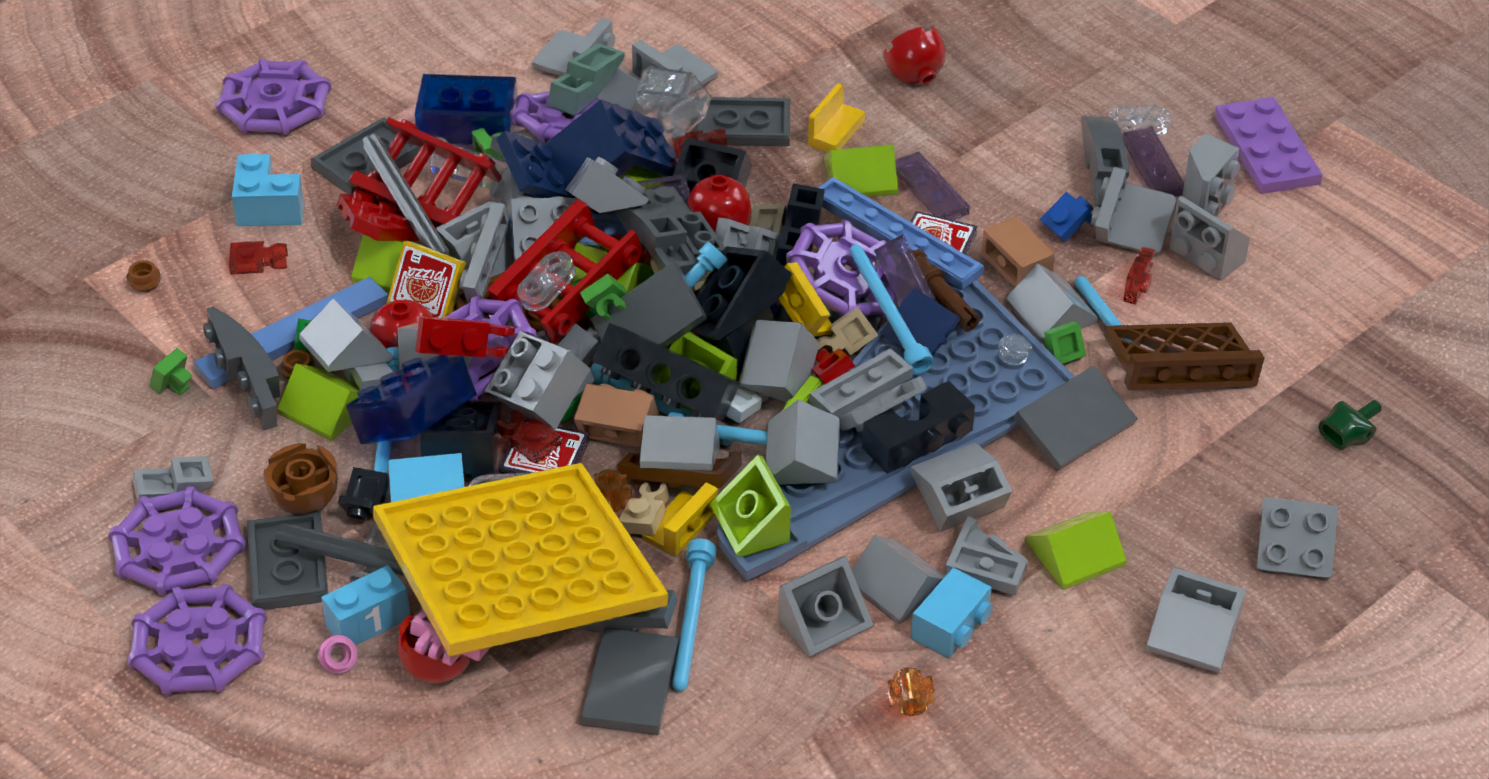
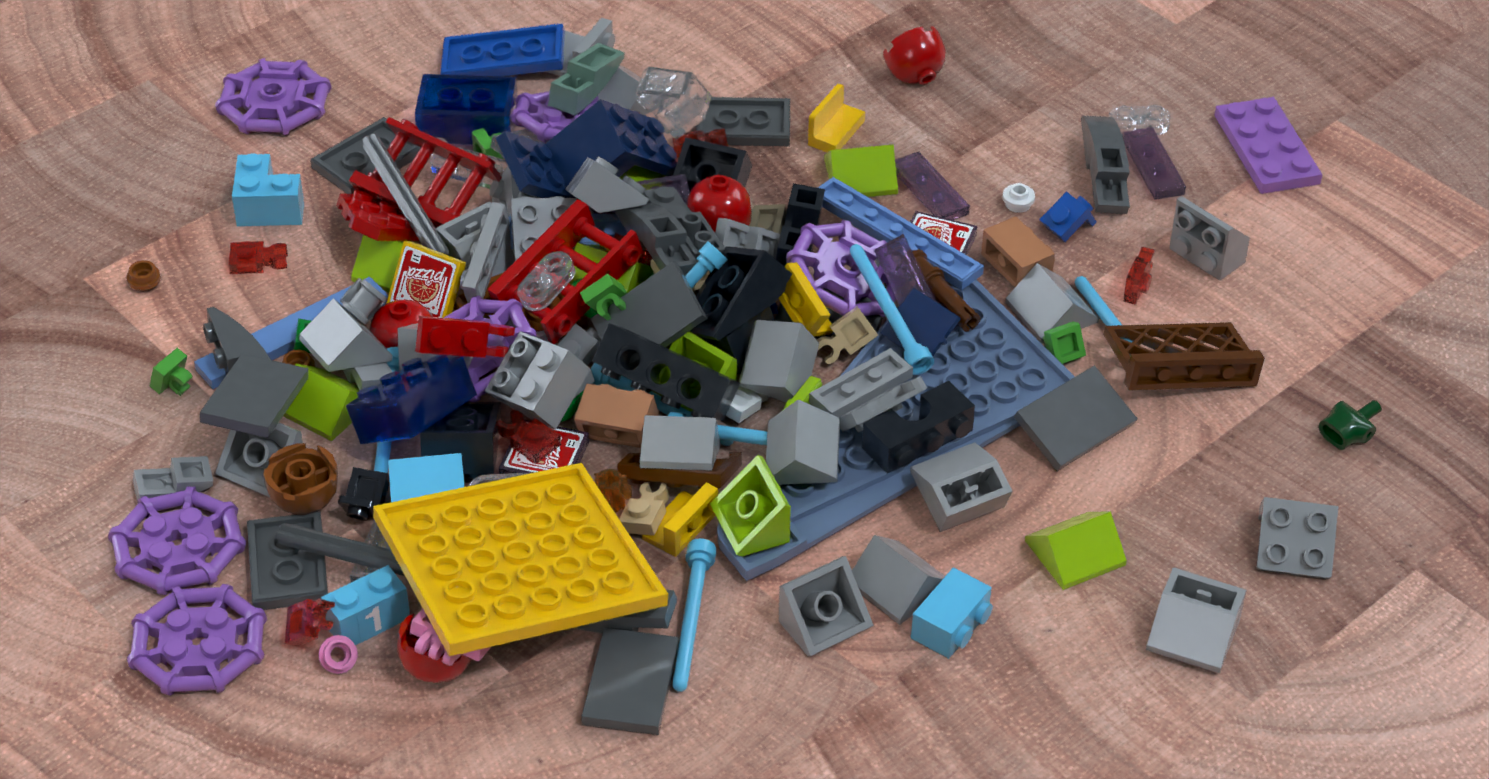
(248, 455): none -> light grey slope
(254, 395): none -> dark grey tile
(306, 620): none -> clear red plate
(362, 300): none -> light grey piece
(505, 52): none -> blue tile
(674, 58): light grey bracket -> none
(831, 365): red plate -> none
(910, 691): clear orange gear -> none
(987, 559): light grey wing -> none
(1014, 349): clear plate -> none
(1018, 197): none -> white plate
(1132, 214): light grey bracket -> none
(1211, 174): light grey slope -> none

